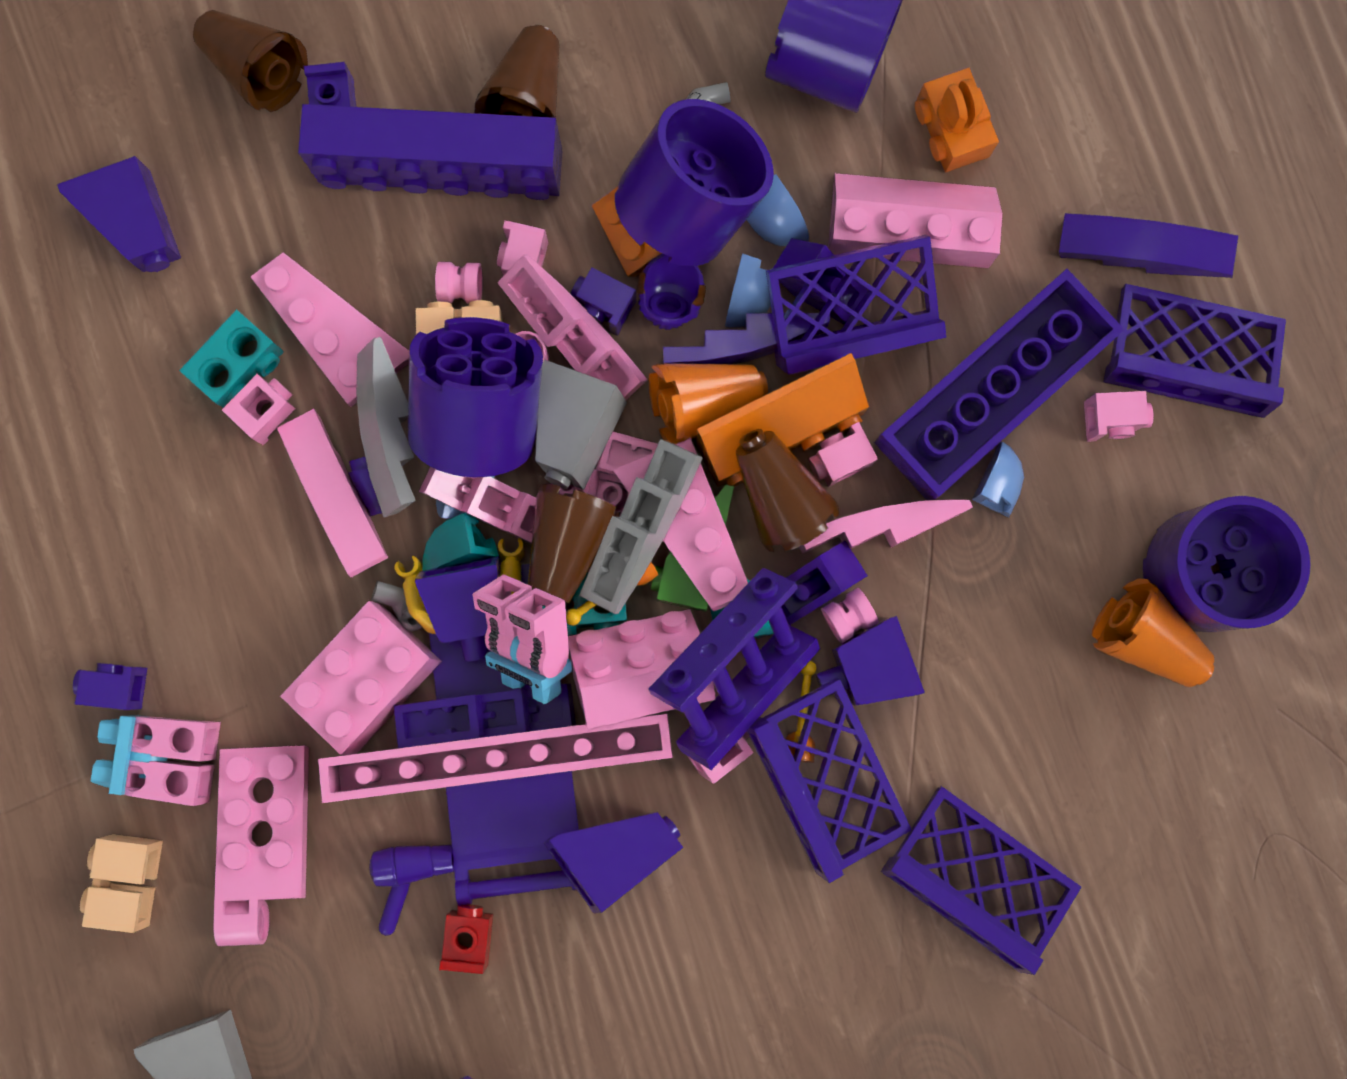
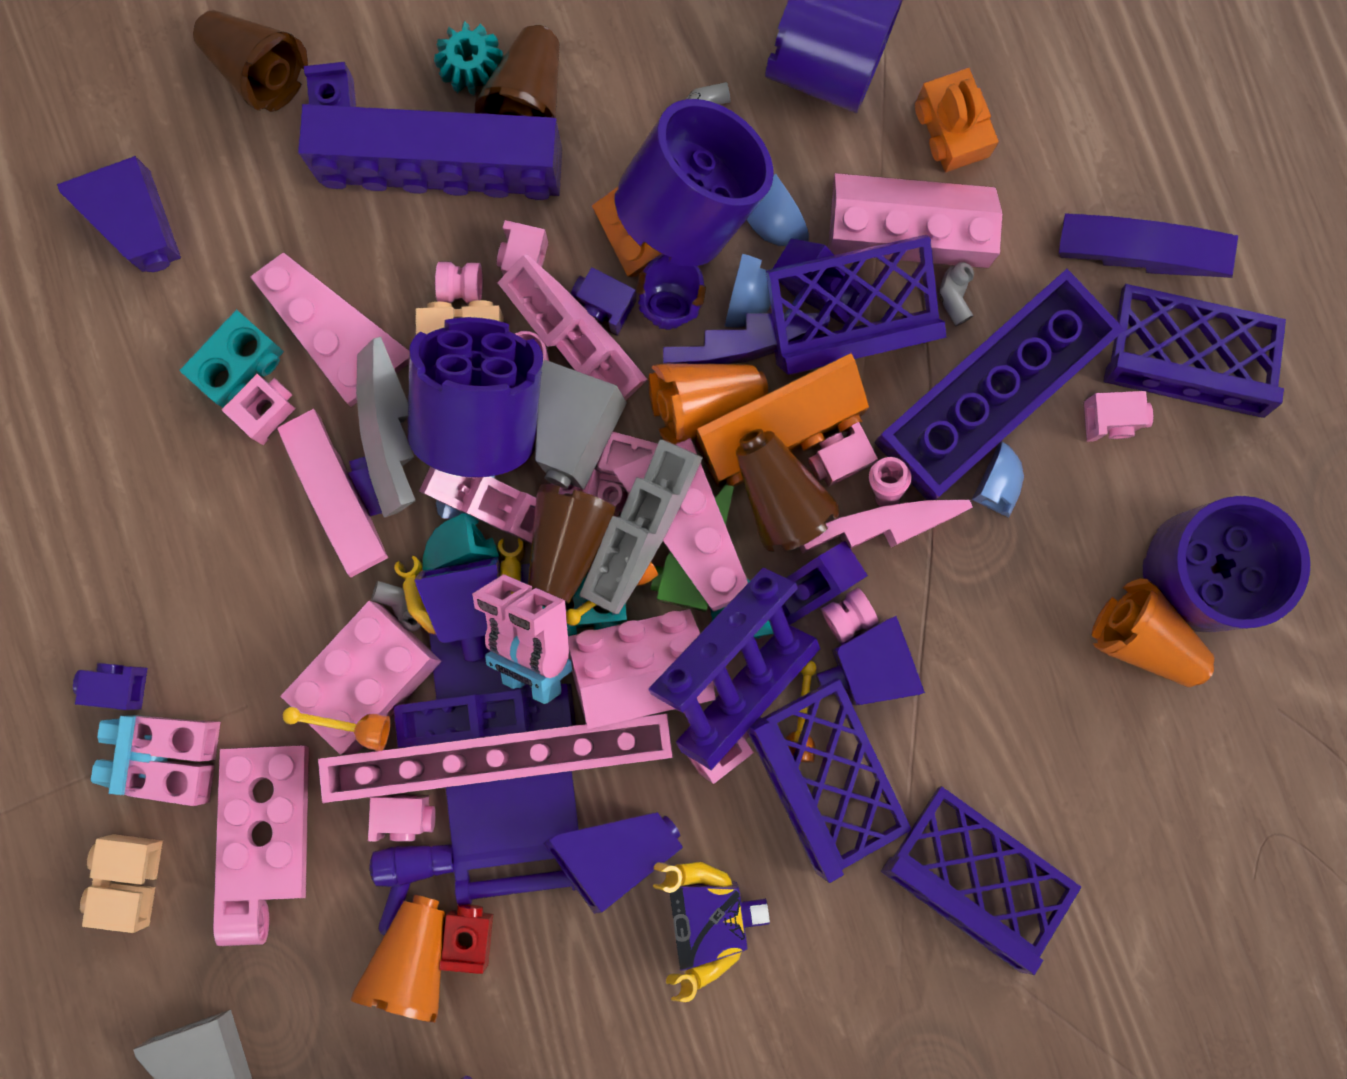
(370, 730): none -> hinge
(400, 816): none -> bright pink brick
(405, 966): none -> orange cone
(462, 44): none -> teal gear
(707, 923): none -> torso
(889, 480): none -> bright pink cone
(952, 292): none -> light grey arm

